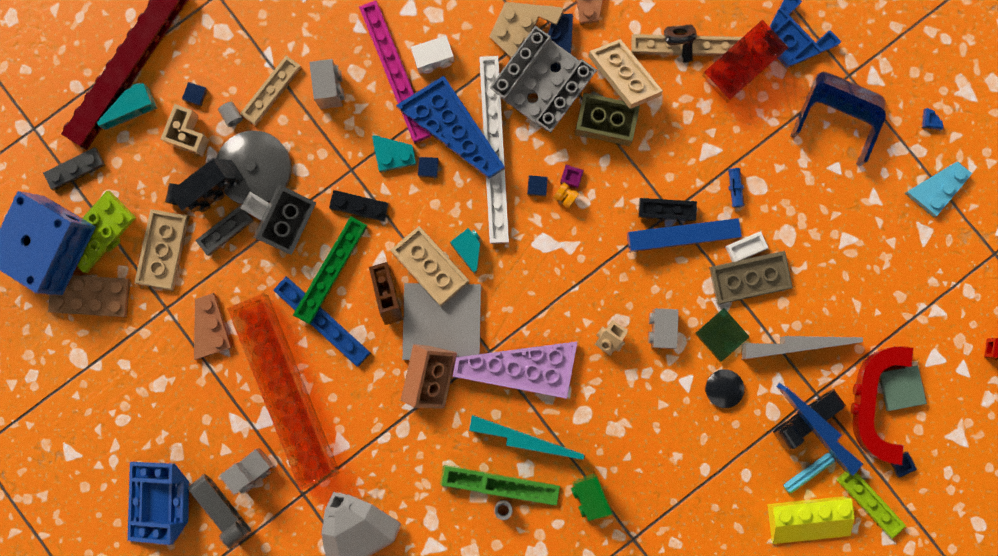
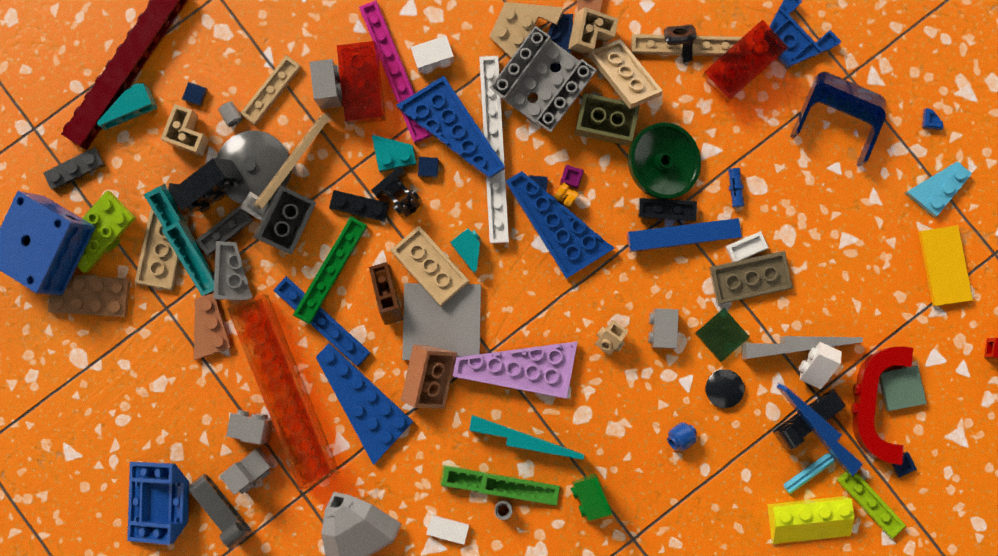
(181, 238): none -> teal slope
(229, 275): none -> light grey wing
(249, 428): none -> light grey brick
(291, 161): none -> tan tile
(361, 82): none -> clear red brick
(370, 411): none -> blue wing
(391, 185): none -> black tile
(447, 529): none -> white tile
(562, 232): none -> blue wing
(590, 26): none -> tan brick
(664, 160): none -> dark green dish
(682, 436): none -> blue head
(820, 365): none -> white brick
(945, 265): none -> yellow tile

